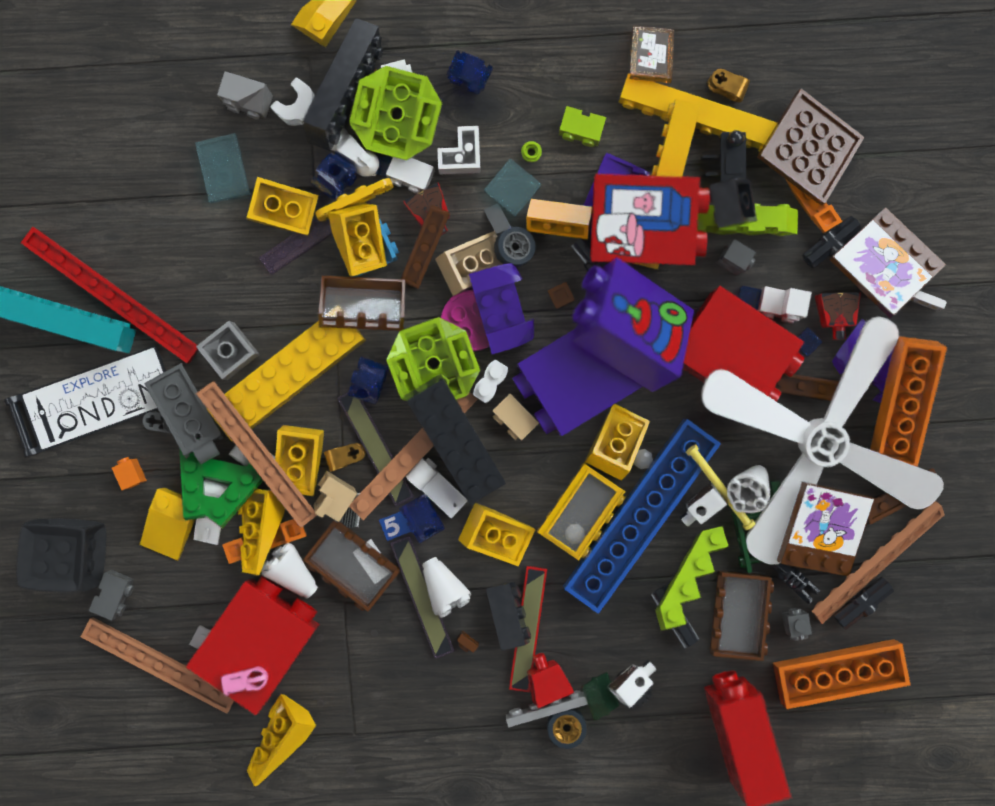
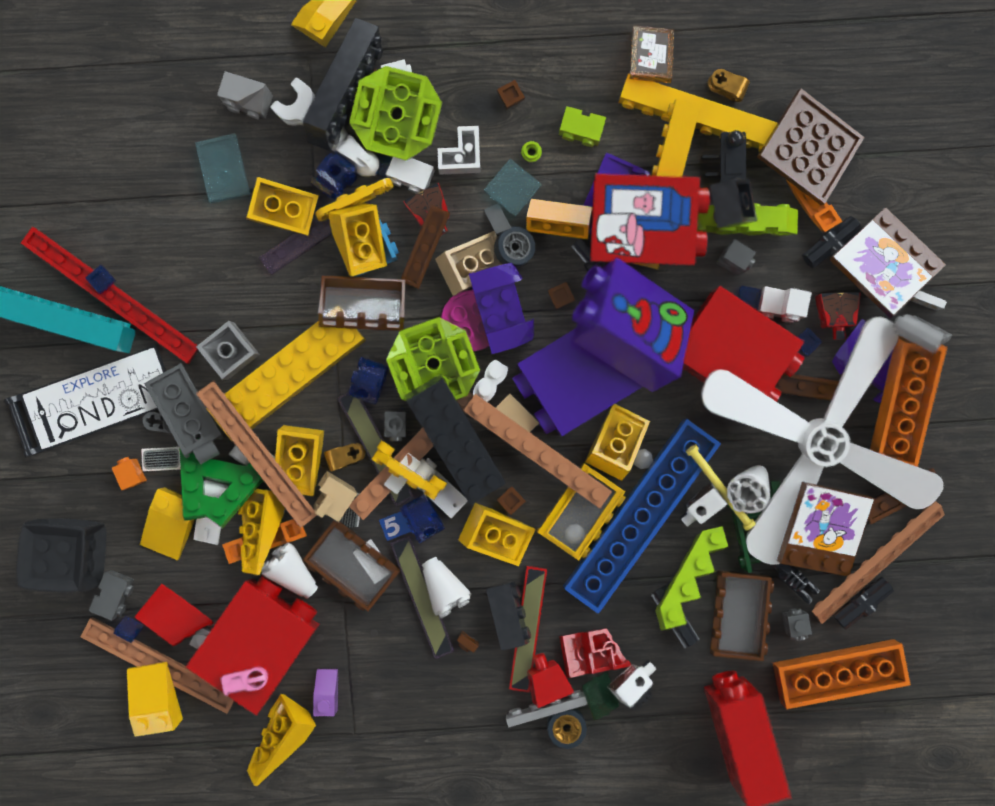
(100, 279): none -> clear blue tile
(128, 629): none -> clear blue tile
(152, 699): none -> yellow slope
(160, 459): none -> sticker
(171, 616): none -> red slope
(326, 693): none -> medium lavender slope
(395, 425): none -> dark grey brick
(395, 483): none -> white sticker
(431, 487): none -> yellow plate
(469, 71): clear blue brick -> none
(510, 94): none -> reddish brown plate
(511, 500): none -> reddish brown plate
(537, 451): none -> nougat plate
(591, 653): none -> red slope
(921, 332): none -> light grey piece

